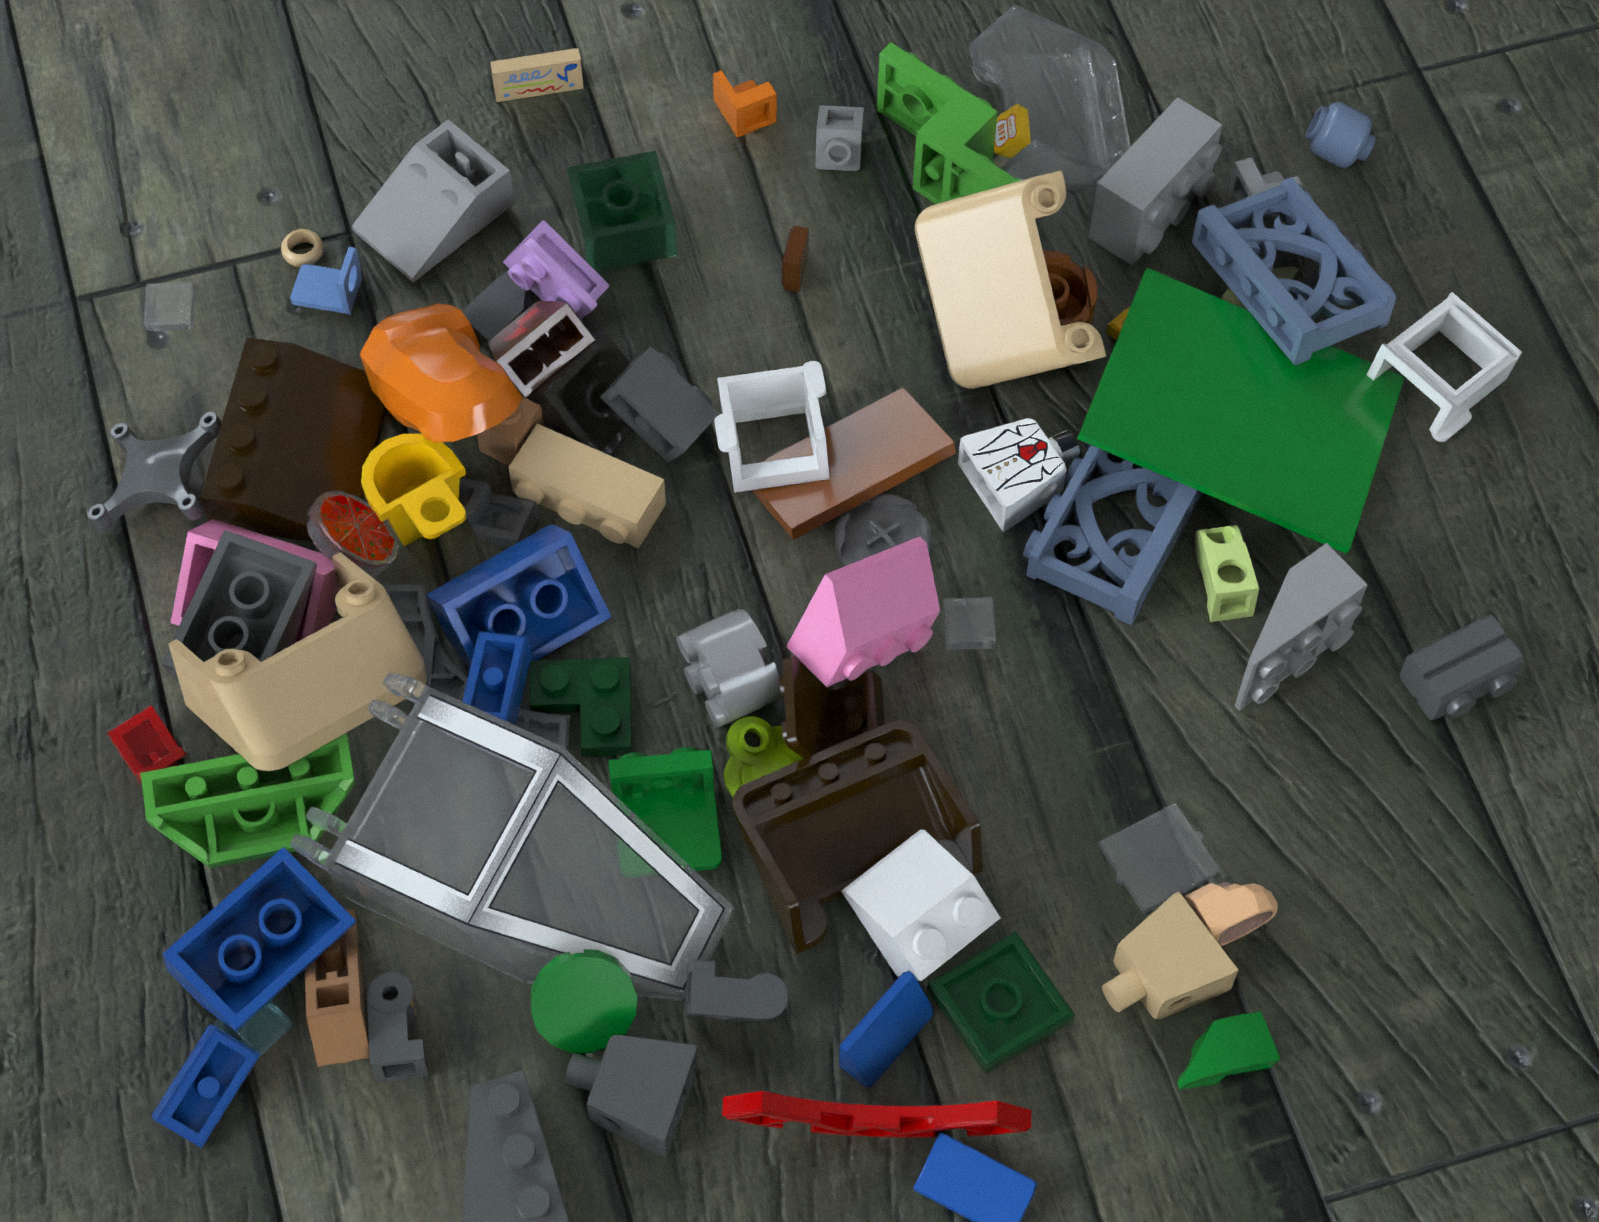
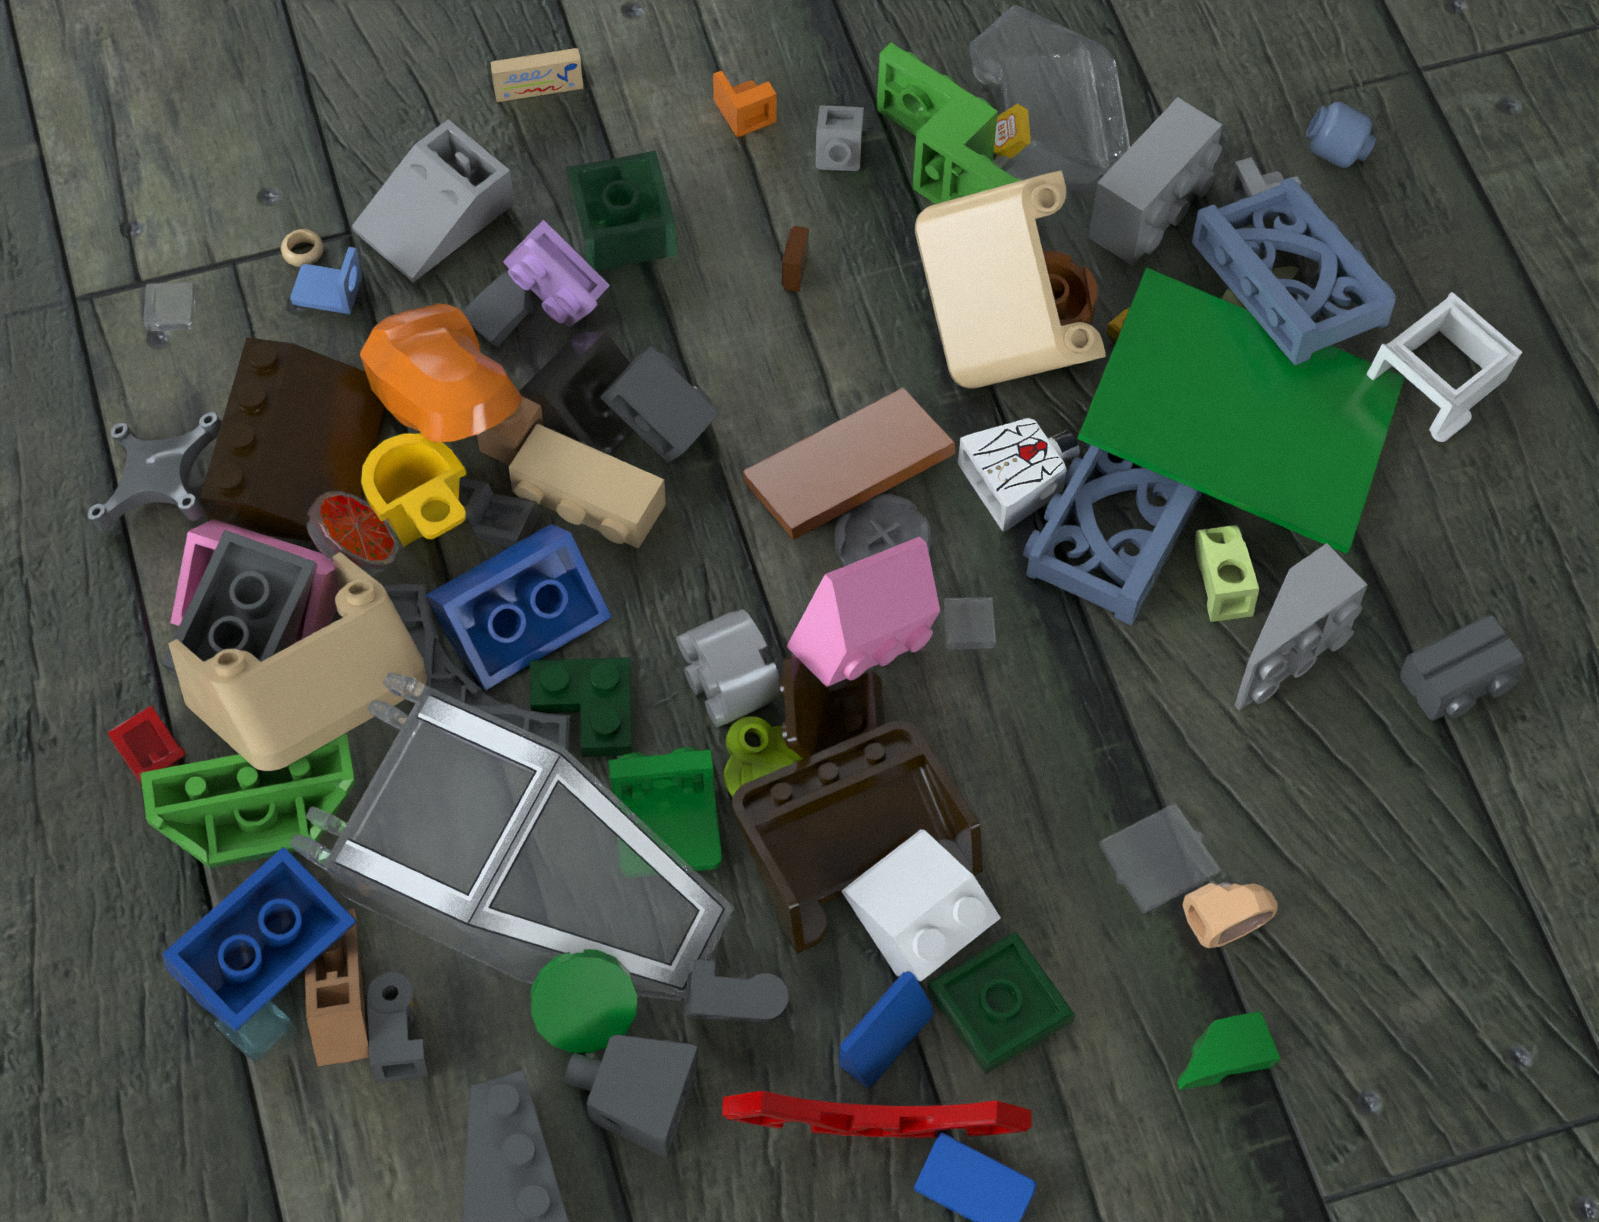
(205, 1085): blue slope -> none
(498, 674): blue slope -> none
(538, 344): reddish brown torso -> none
(770, 396): white piece -> none
(1169, 963): tan torso -> none

